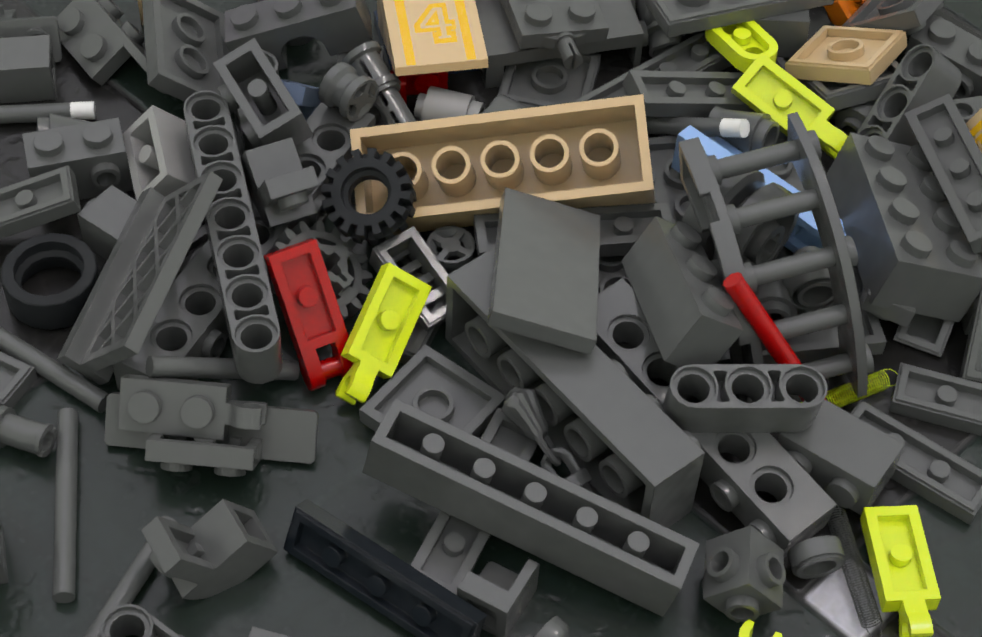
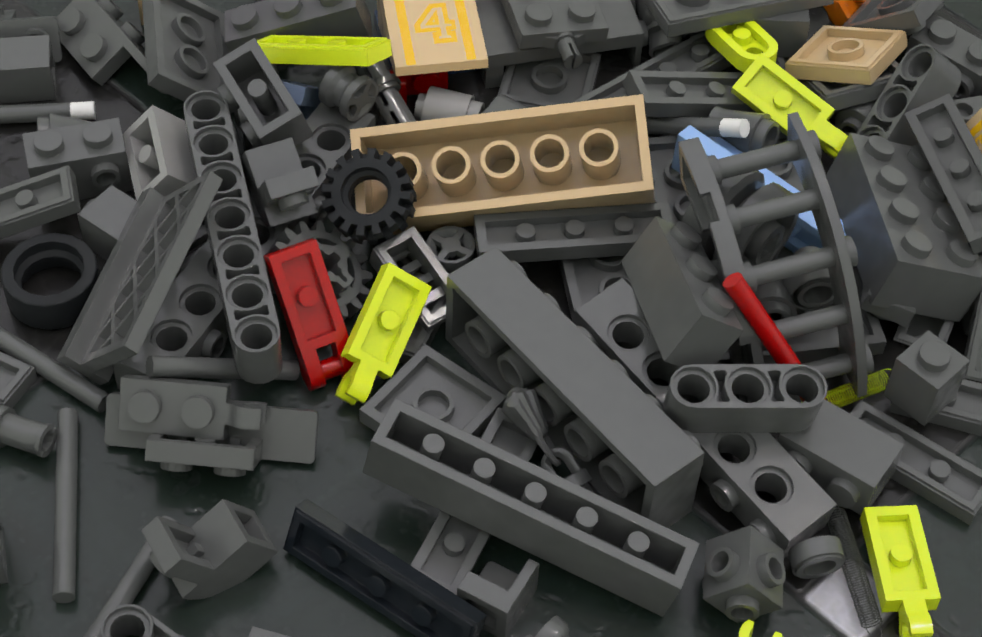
(325, 50): none -> neon yellow tile
(546, 271): dark grey tile -> none
(926, 377): none -> dark grey brick

